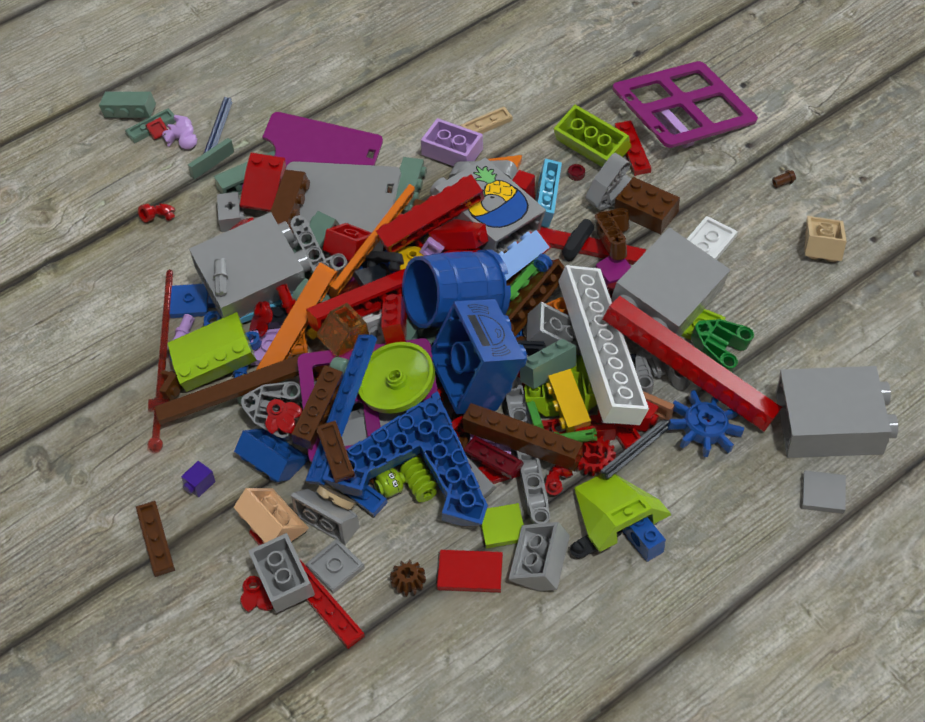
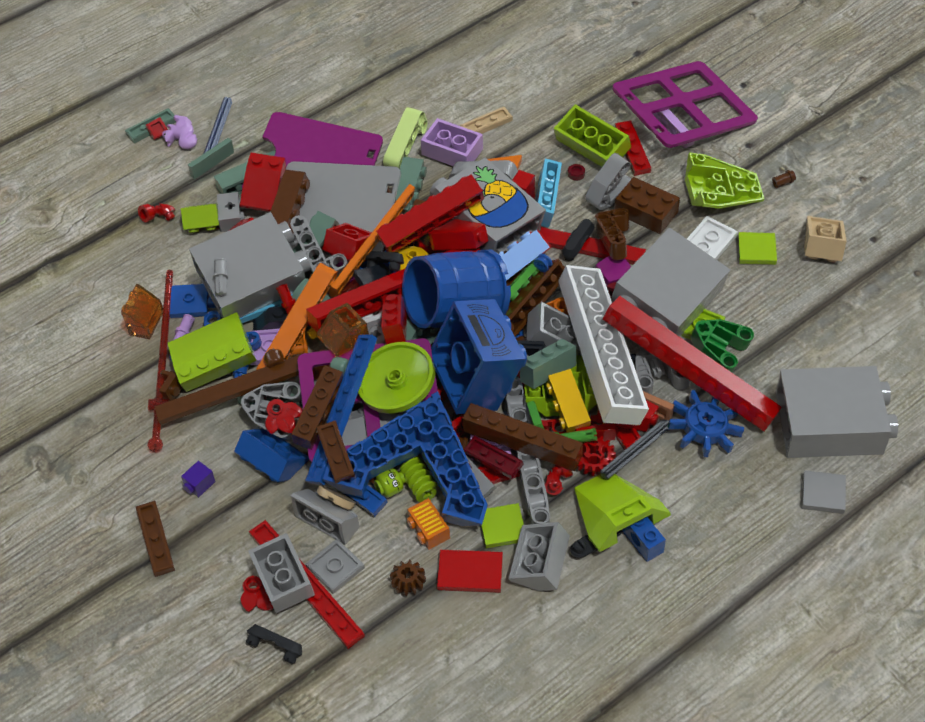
(127, 104): sand green brick -> none
(142, 312): none -> clear orange slope
(200, 216): none -> lime slope
(262, 318): red plate -> none
(269, 514): light nougat slope -> none
(273, 357): none -> reddish brown piece
(292, 648): none -> black piece
(410, 124): none -> yellowish green beam
(428, 523): none -> orange brick
(431, 246): lavender tile -> none
(719, 183): none -> lime wedge
(757, 248): none -> lime tile

